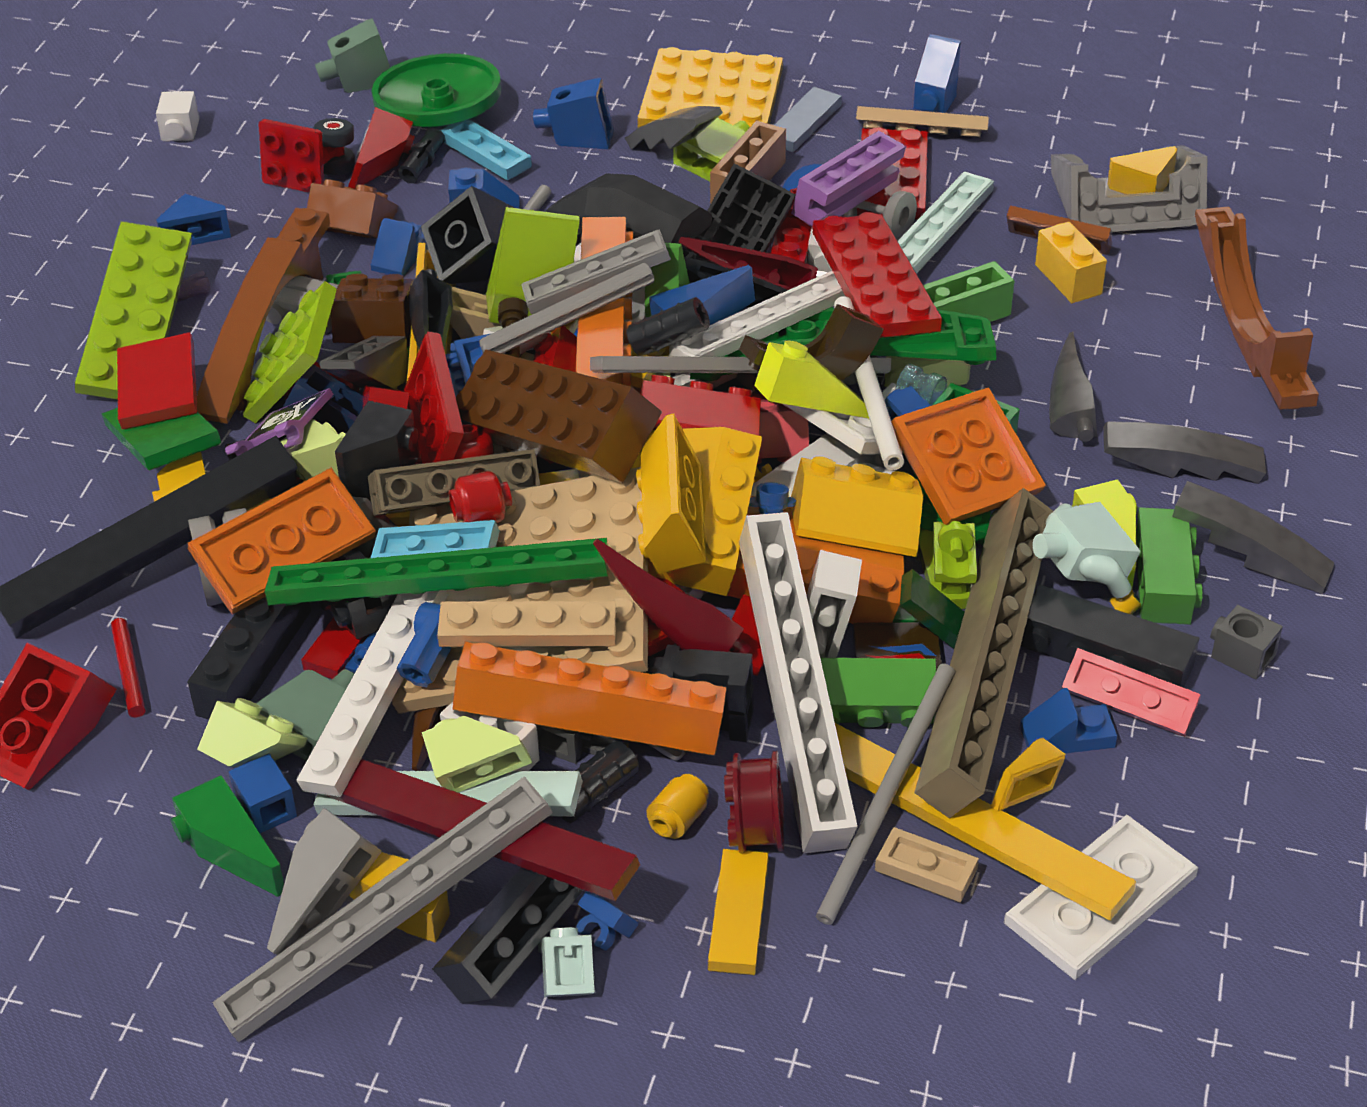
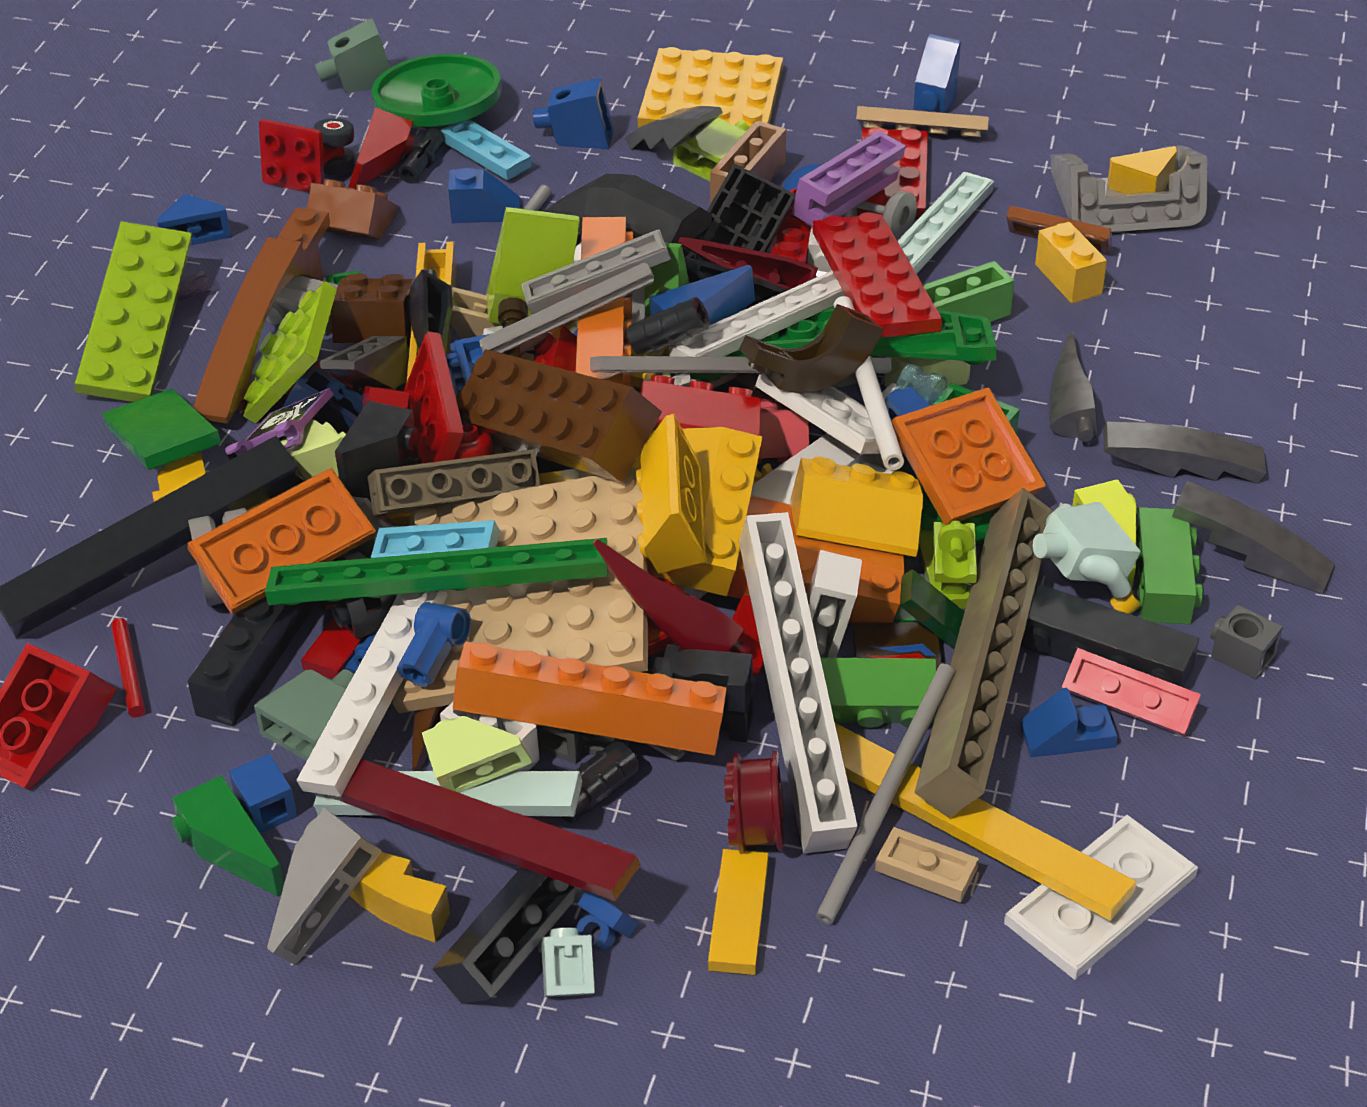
(156, 380): red tile -> none
(177, 116): white brick -> none
(242, 734): yellowish green slope -> none
(381, 909): light grey tile -> none
(396, 246): blue slope -> none
(465, 236): black slope -> none
(480, 498): red head -> none
(527, 623): tan plate -> none
(677, 806): yellow brick -> none
(772, 498): blue plate -> none
(798, 379): neon yellow slope -> none
(808, 116): tile -> none
(1029, 774): yellow slope -> none
(1268, 353): dark orange slope -> none

